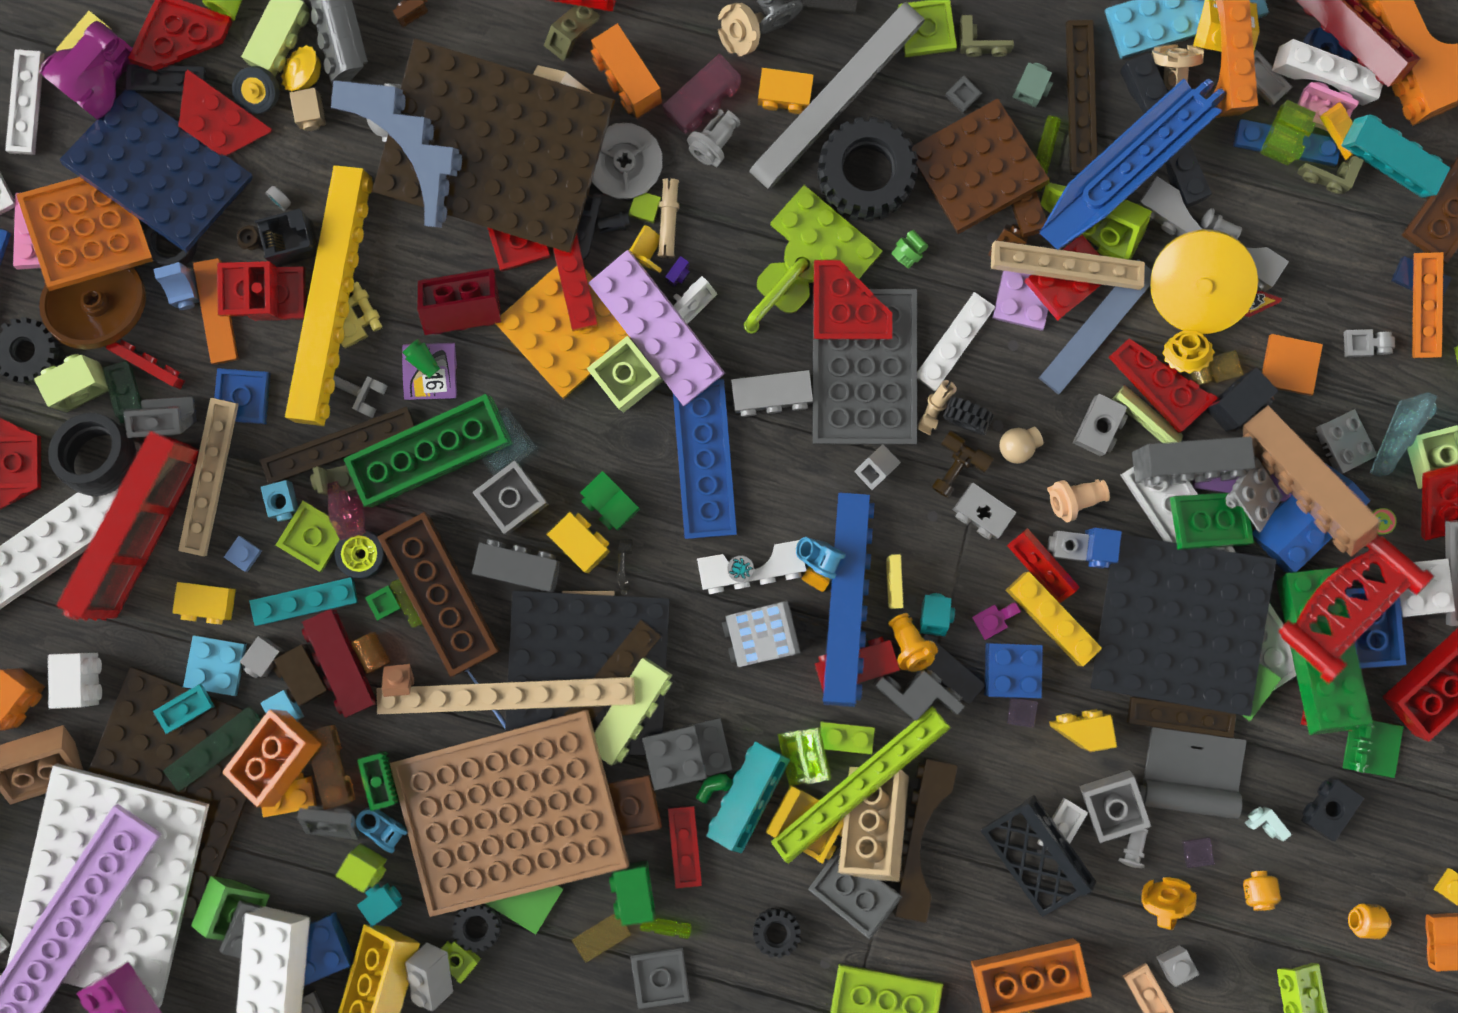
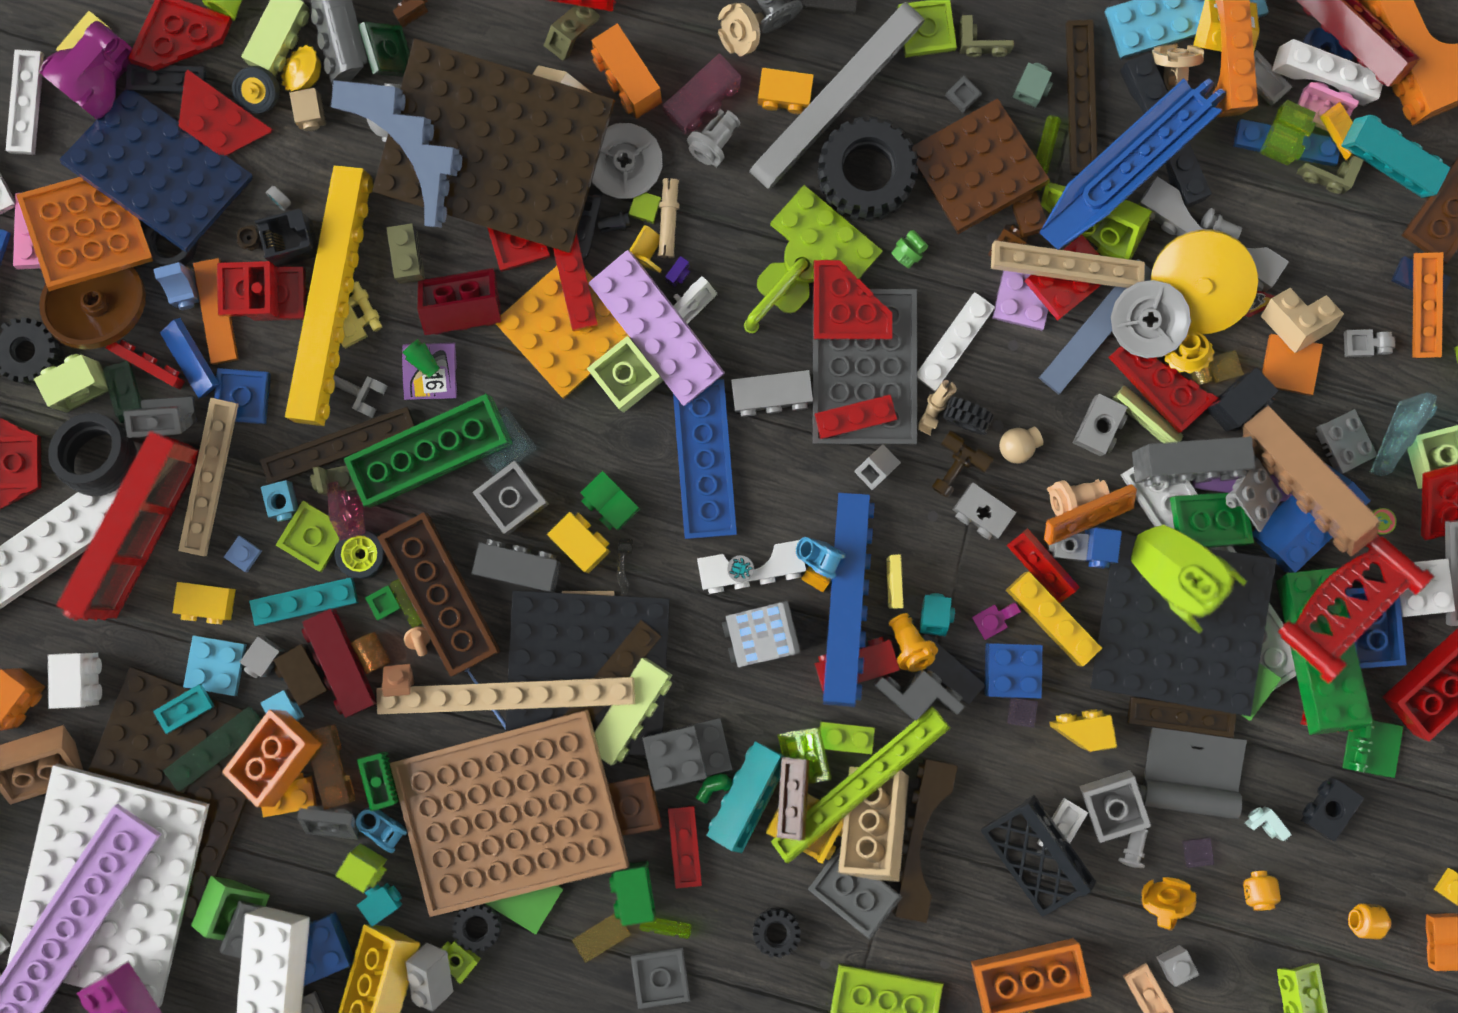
(189, 358): none -> blue tile
(385, 48): none -> dark green tile
(405, 253): none -> olive brick
(417, 639): none -> light nougat plate
(793, 798): none -> tile
(855, 416): none -> red plate
(1090, 514): none -> orange tile
(1165, 333): none -> light grey piece
(1172, 562): none -> lime piece
(1298, 323): none -> tan brick

